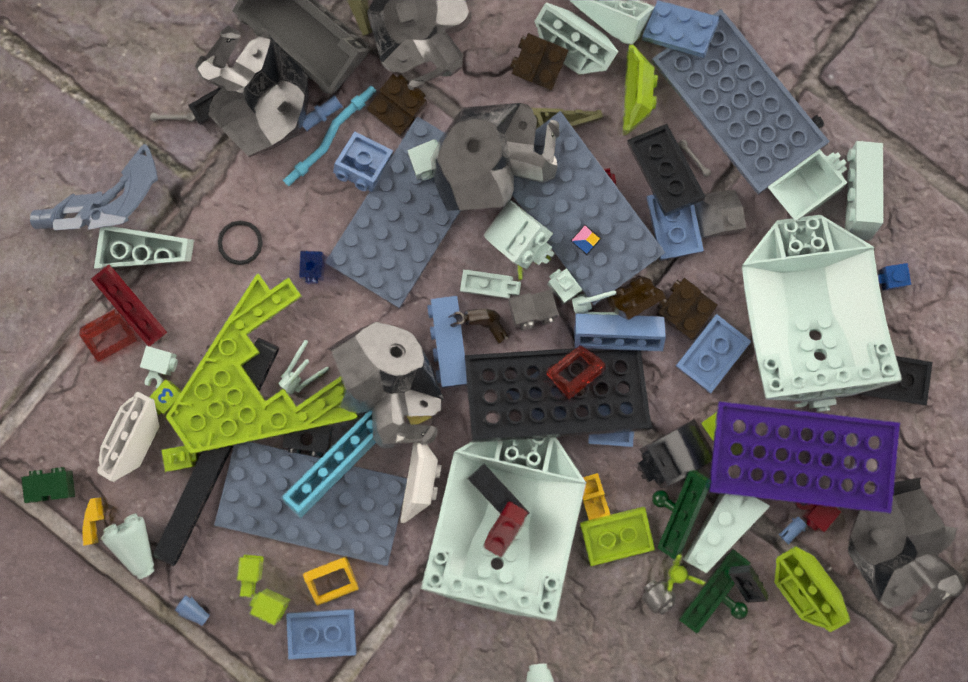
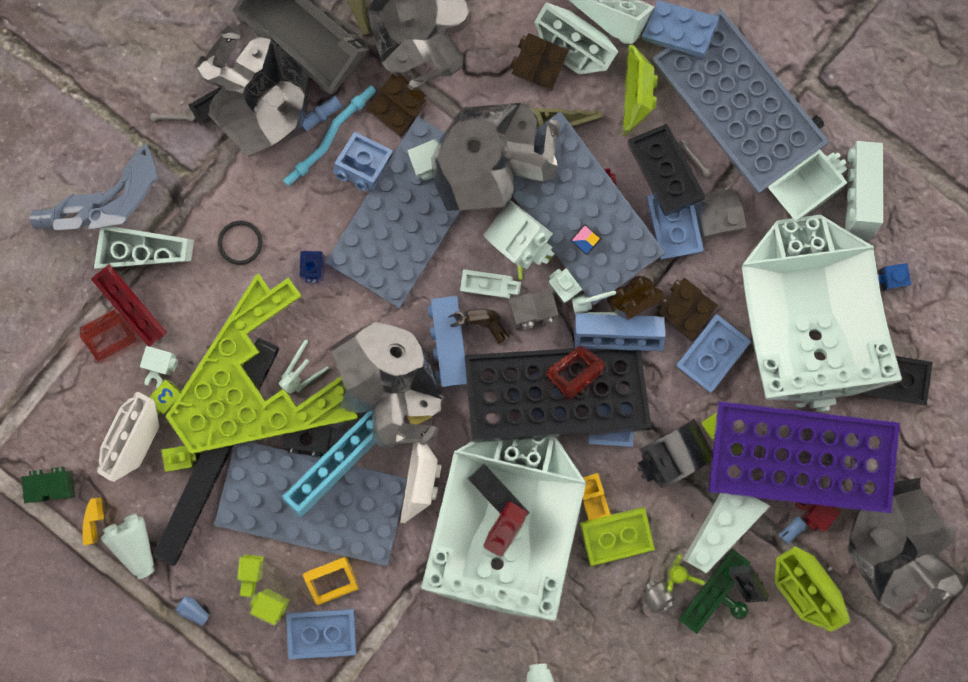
(683, 512): dark green plate -> none

